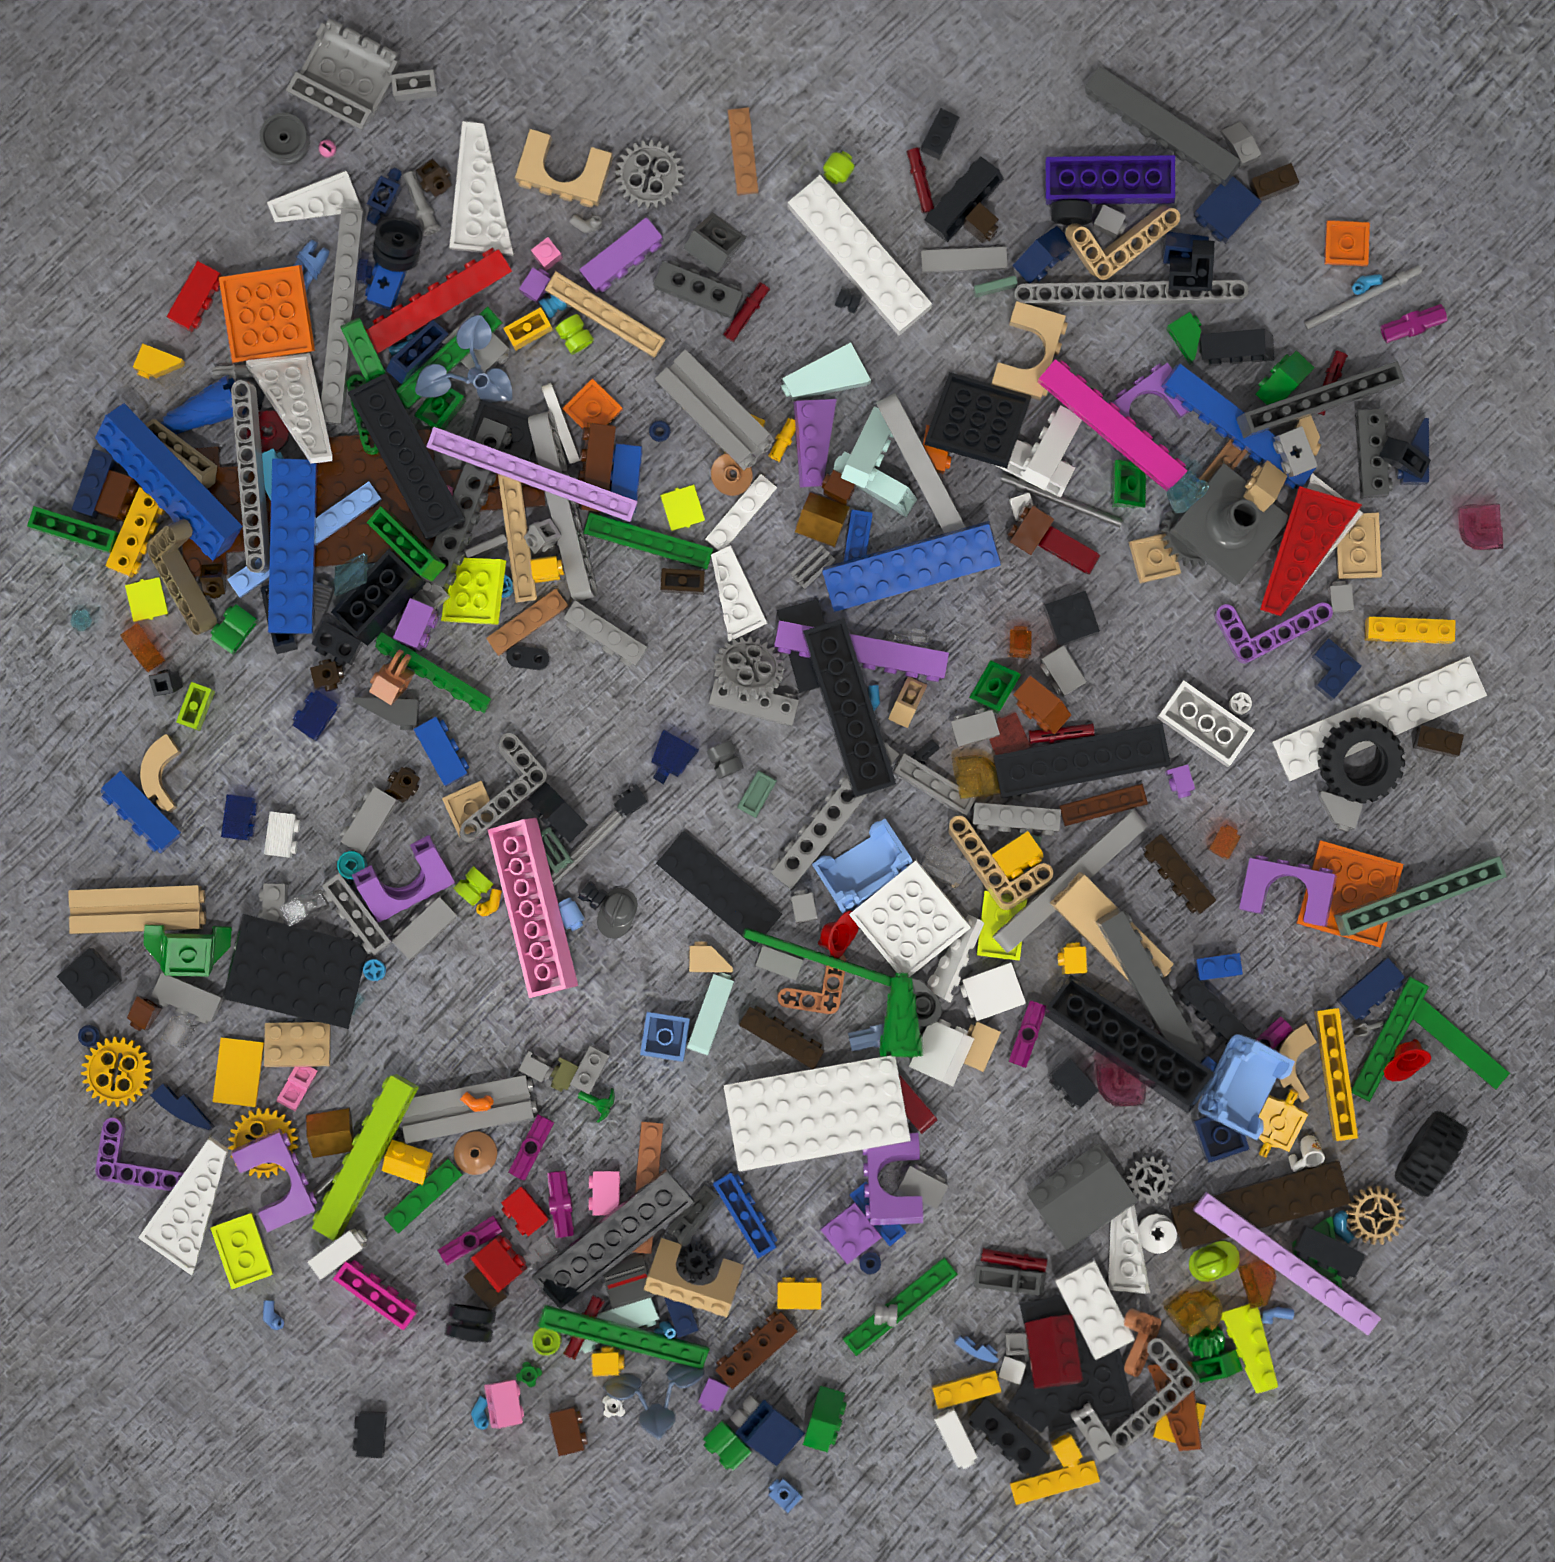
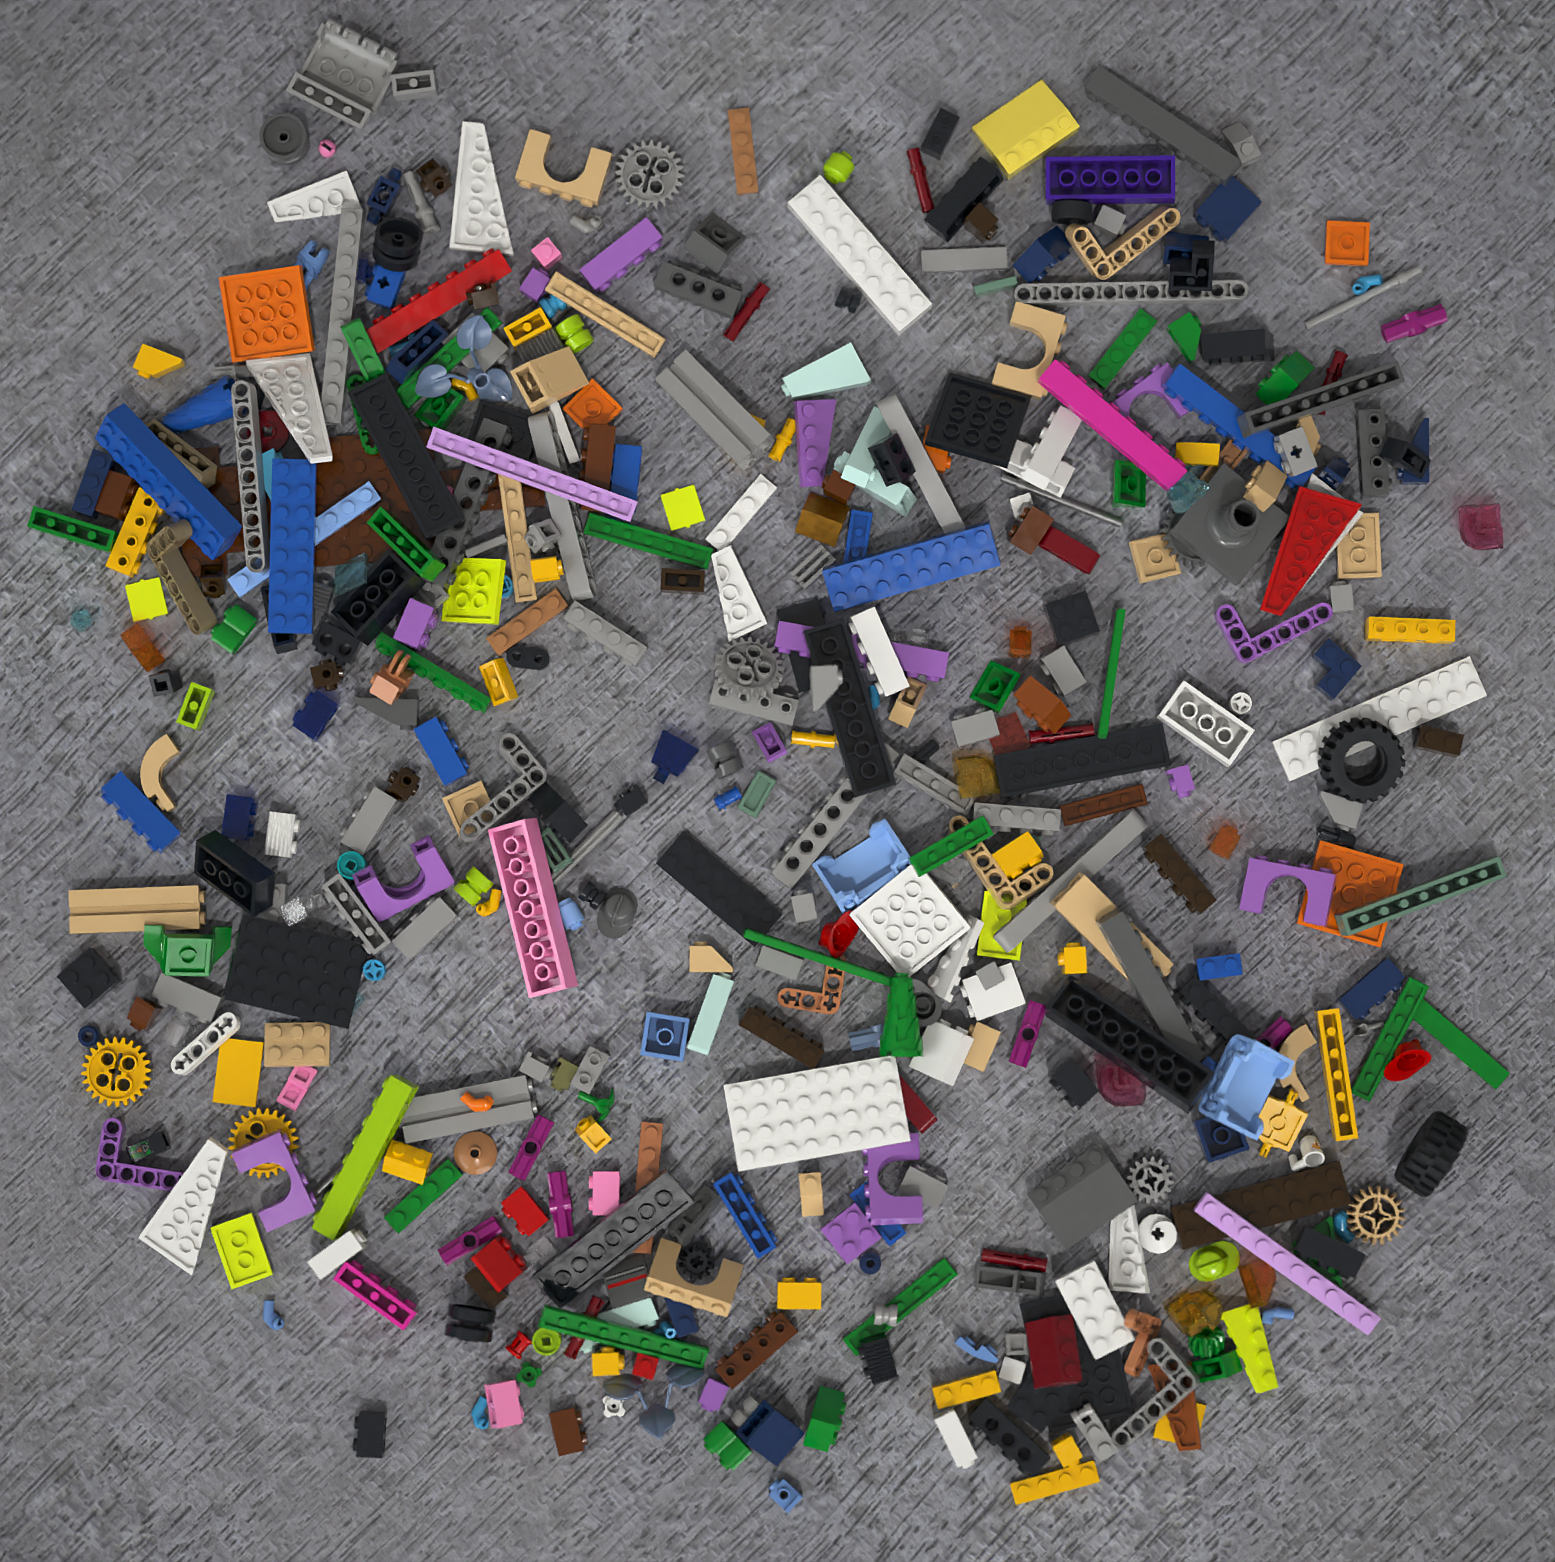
(148, 1147): none -> leg
(182, 1107): dark blue slope -> none
(195, 297): red brick -> none
(207, 1046): none -> white beam
(234, 873): none -> black brick
(330, 1132): pearl gold slope -> none
(467, 388): none -> yellow arm
(483, 295): none -> dark brown brick
(498, 681): none -> yellow slope
(519, 1344): none -> red bush
(540, 346): none -> flat silver brick
(549, 378): none -> tan slope
(592, 1133): none -> yellow bracket
(645, 1366): none -> red brick
(659, 424): dark blue plate -> none
(723, 479): medium nougat dish -> none
(727, 798): none -> blue pin
(769, 742): none -> medium lavender slope
(811, 1194): none -> tan slope
(812, 739): none -> yellow pin
(823, 683): none -> light grey slope
(878, 1359): none -> black brick
(879, 652): none -> white brick
(891, 459): none -> black brick
(950, 846): none -> green plate
(989, 975): none -> light grey tile
(1026, 129): none -> light yellow slope
(1111, 673): none -> green tile
(1122, 348): none -> green plate
(1198, 453): none -> yellow slope
(1274, 182): dark brown brick -> none
(1334, 472): none -> dark blue slope
(1336, 836): none -> black axle

